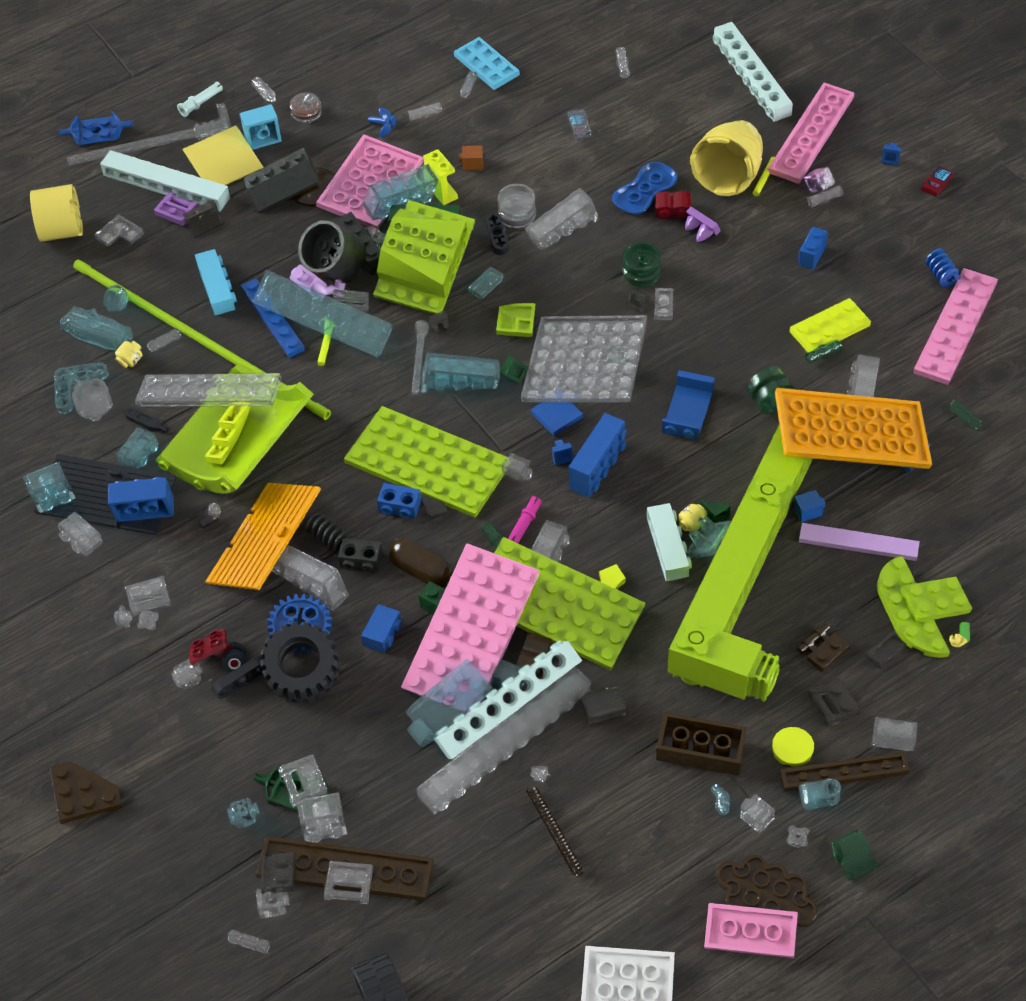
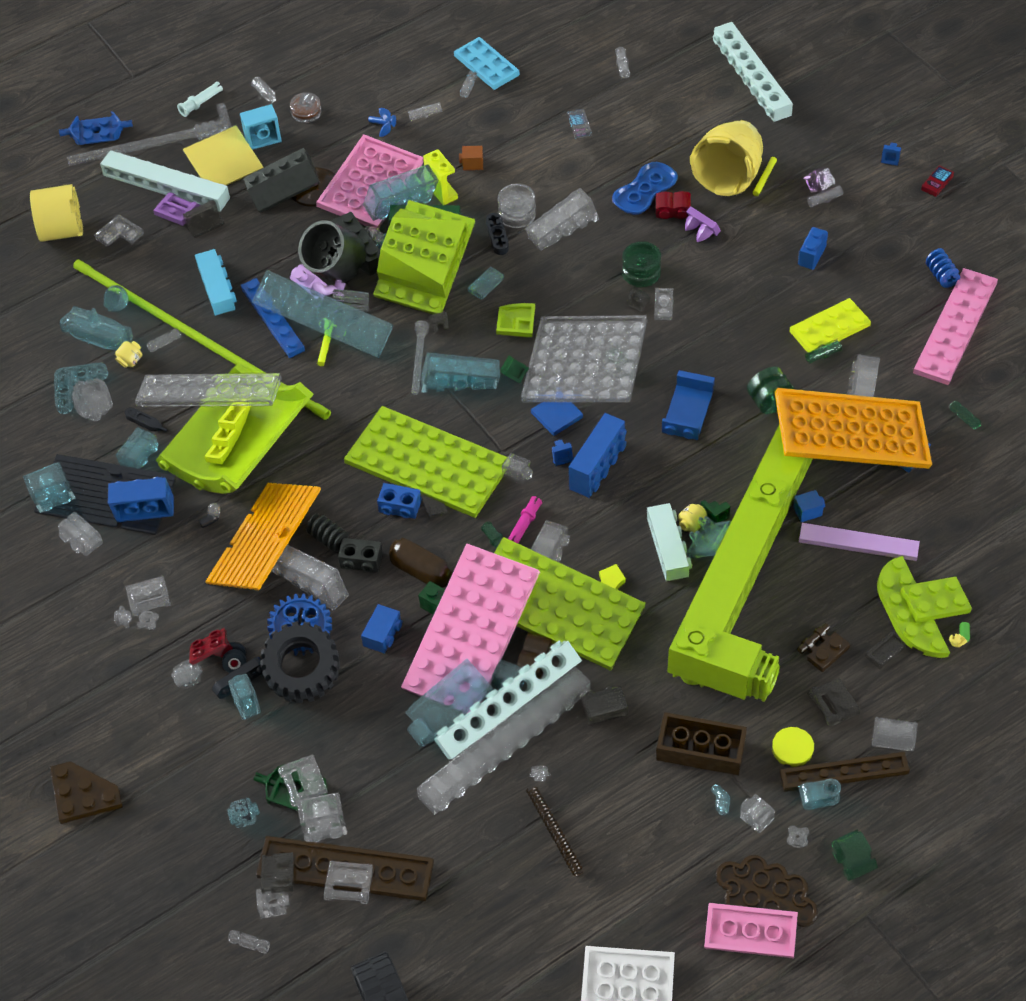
(244, 696): none -> clear light blue brick
(811, 133): bright pink plate -> none

